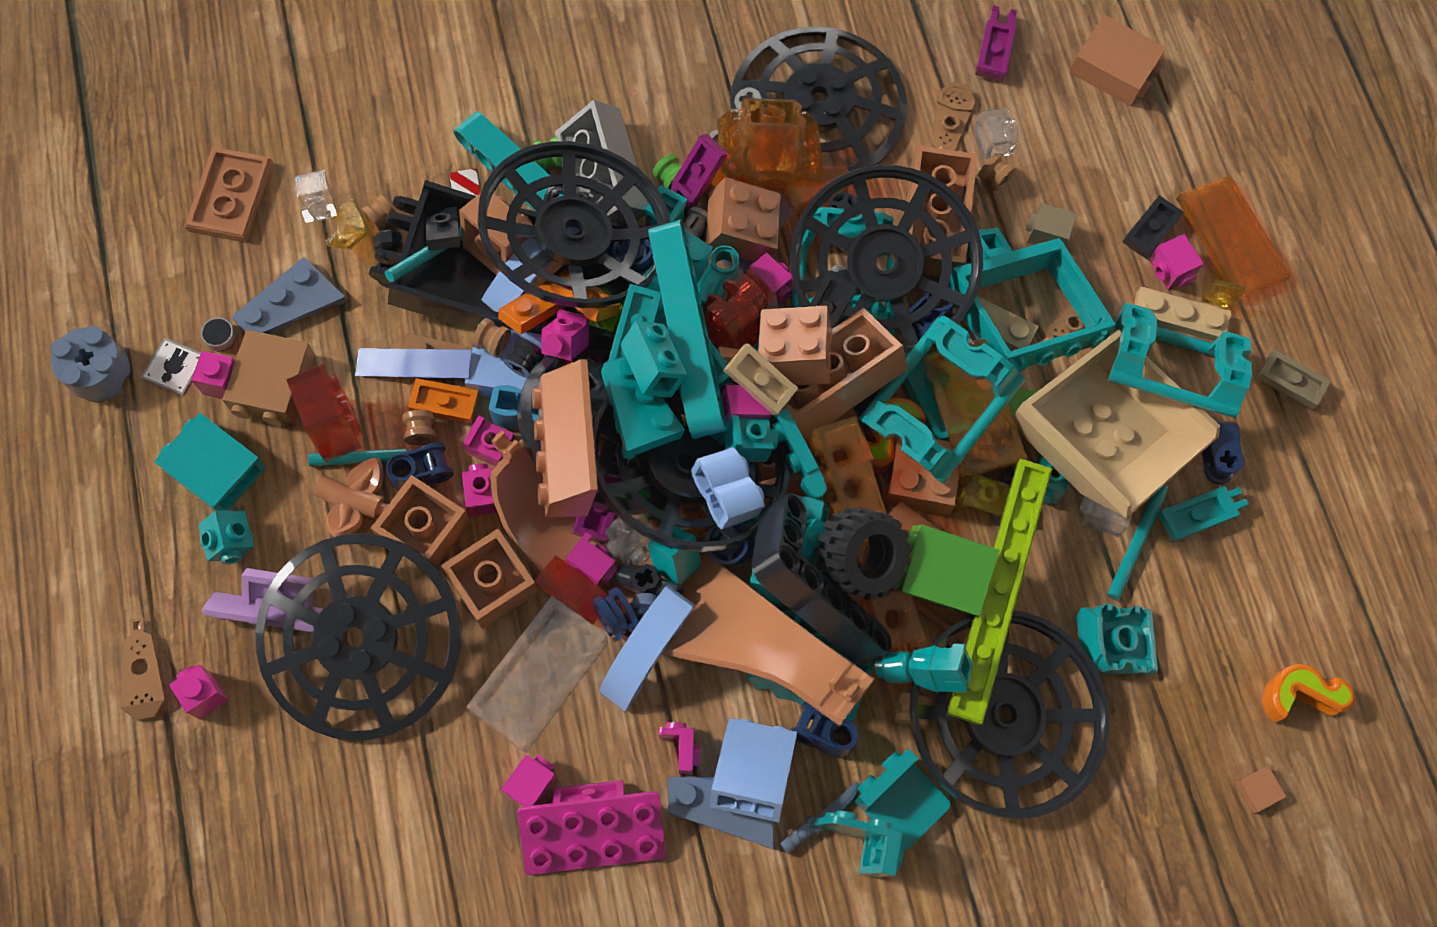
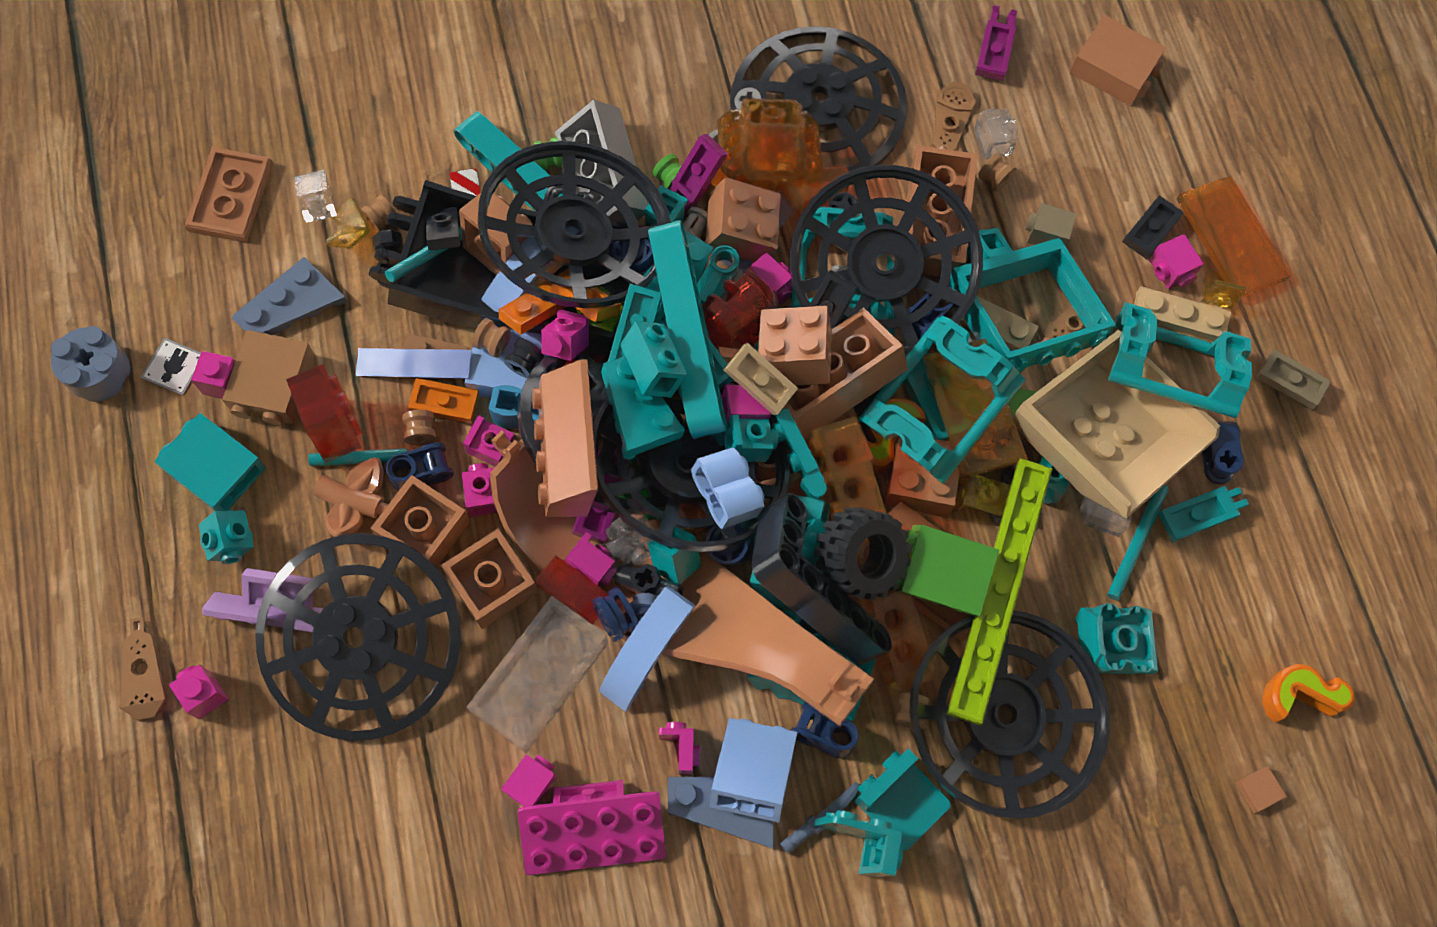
(218, 334): black tile -> none
(929, 667): teal piece -> none

